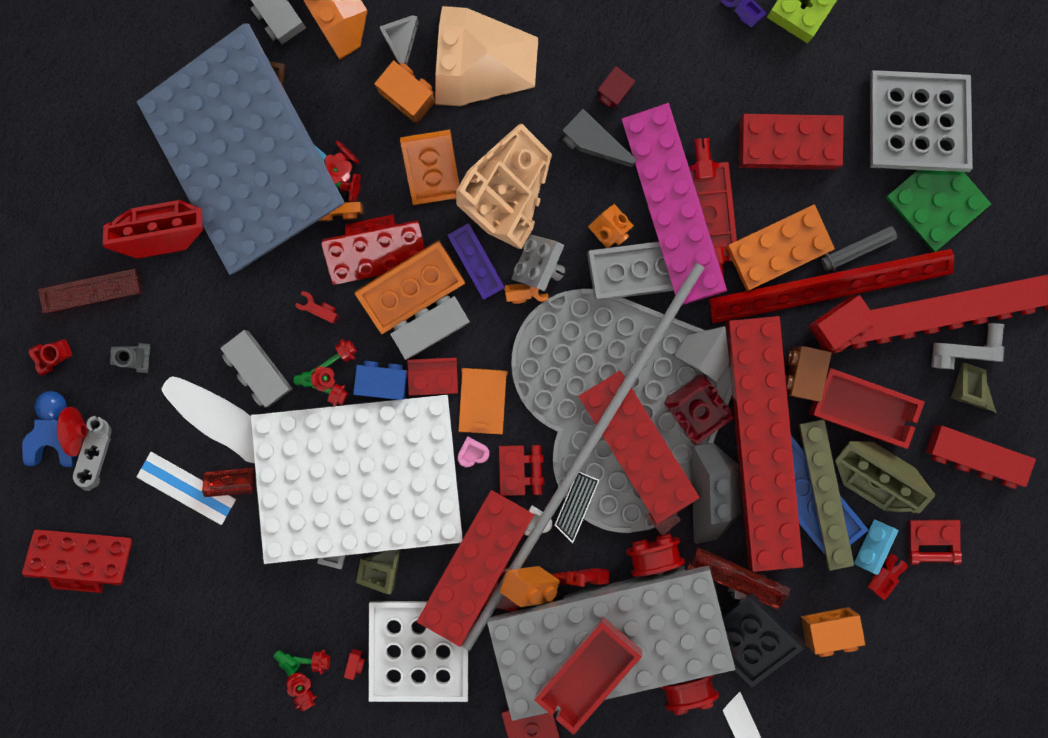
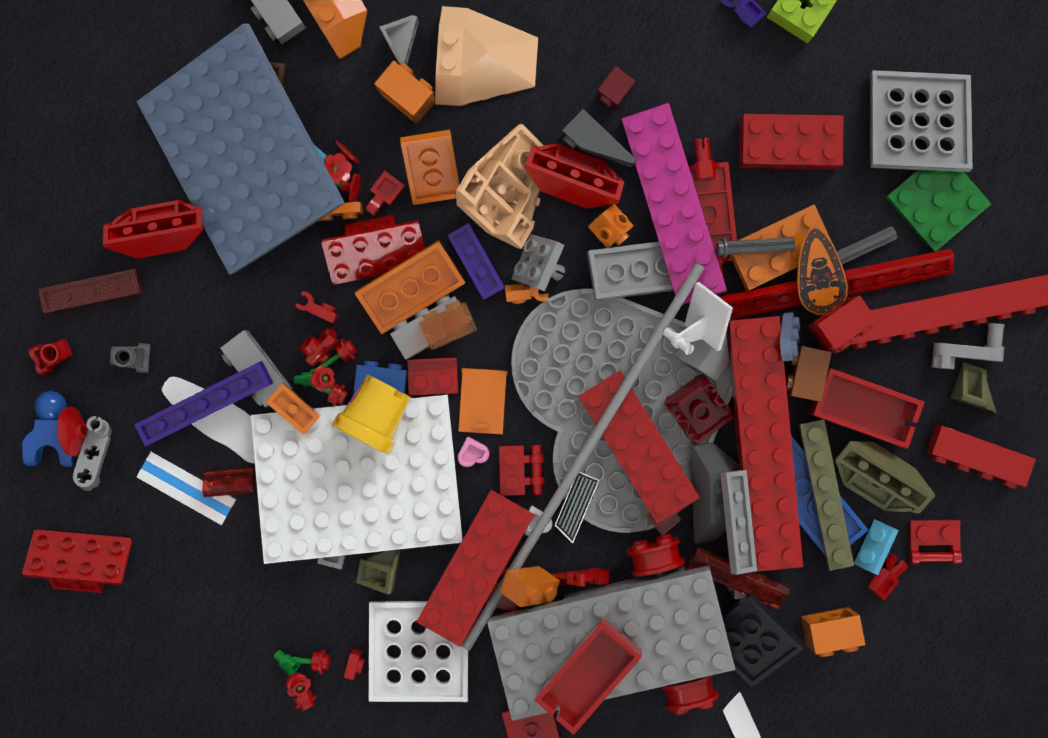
(204, 403): none -> dark purple plate
(293, 408): none -> orange plate
(318, 350): none -> red plate
(373, 414): none -> yellow piece
(385, 190): none -> red plate
(447, 325): none -> clear orange brick
(573, 176): none -> red wedge
(705, 320): none -> white plate
(726, 247): none -> dark grey axle
(738, 522): none -> light grey plate
(789, 336): none -> sand blue plate
(820, 273): none -> shield

